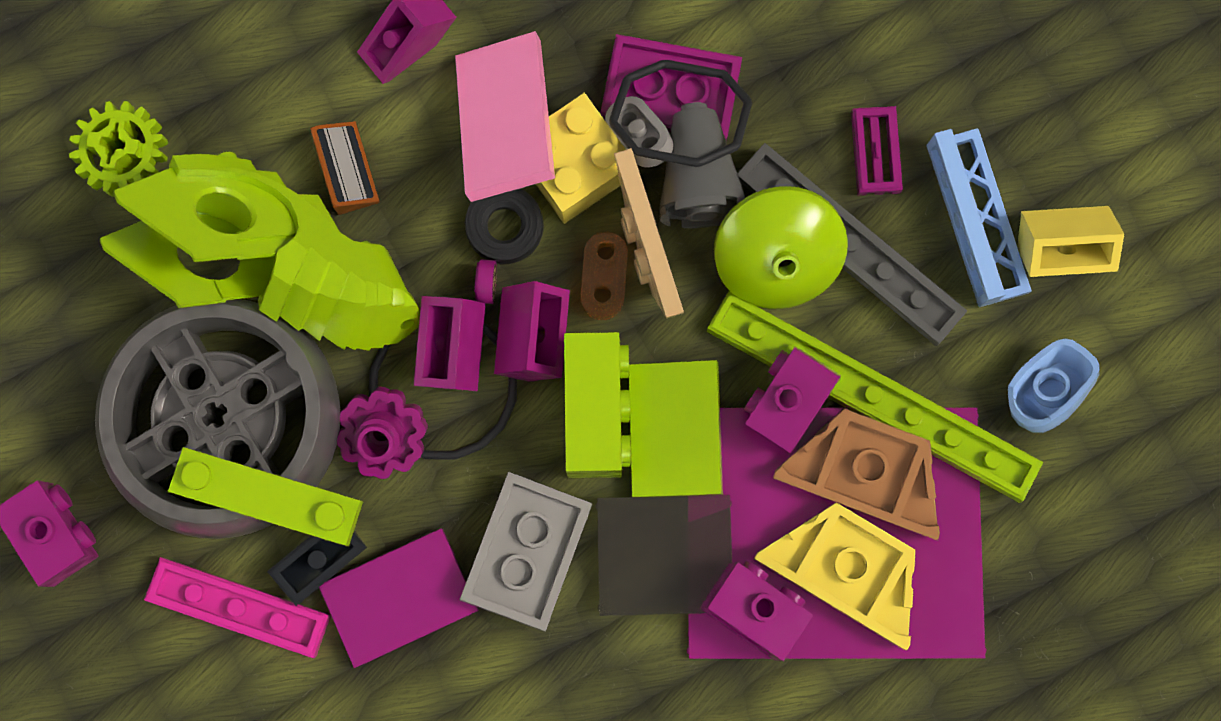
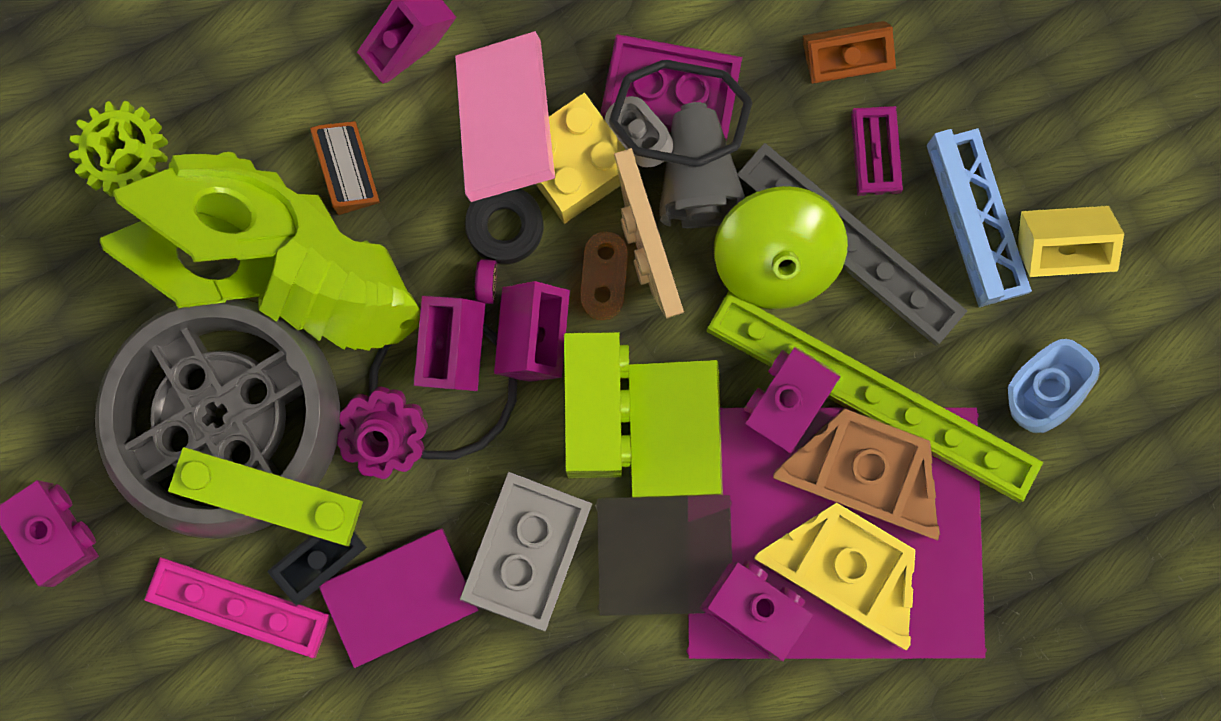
(850, 51): none -> dark orange slope

